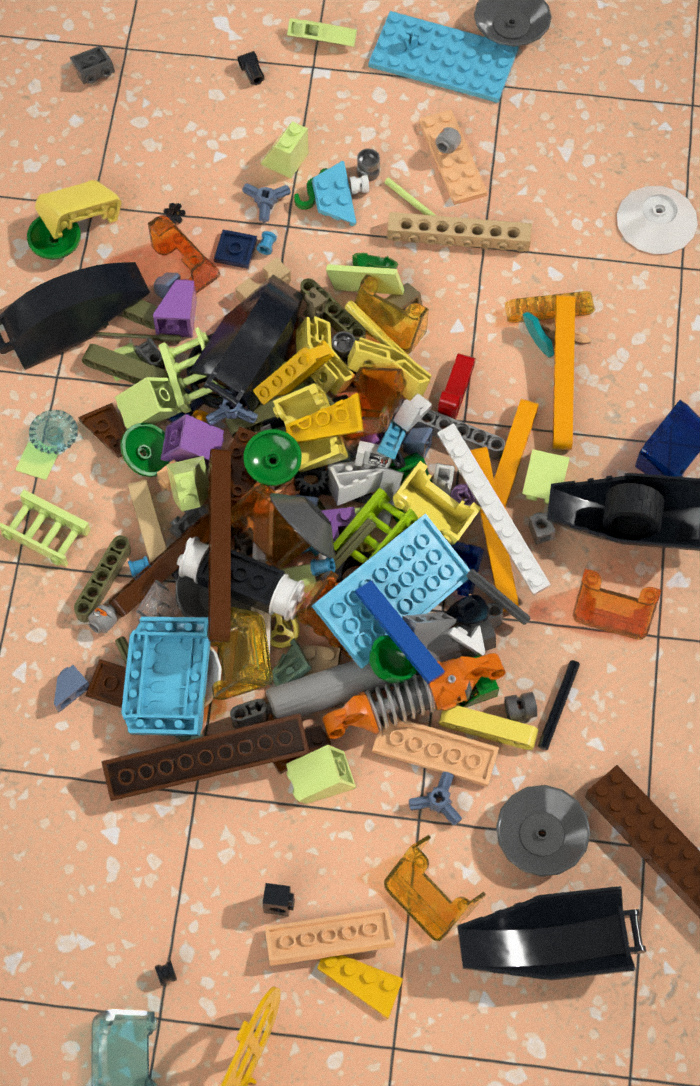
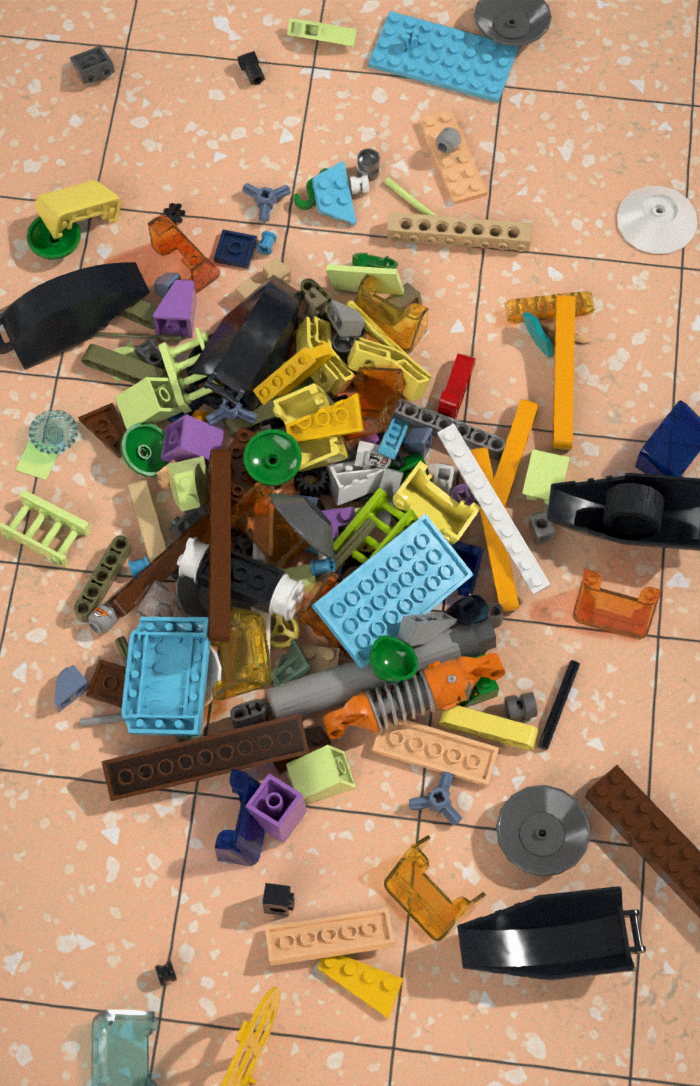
(101, 720): none -> light grey bar
(246, 842): none -> clear blue windscreen
(277, 808): none -> medium lavender slope
(288, 150): yellowish green slope -> none
(345, 319): none -> light grey slope
(399, 632): blue tile -> none
(412, 412): white slope -> none
(473, 642): white slope -> none
(498, 597): dark grey axle -> none

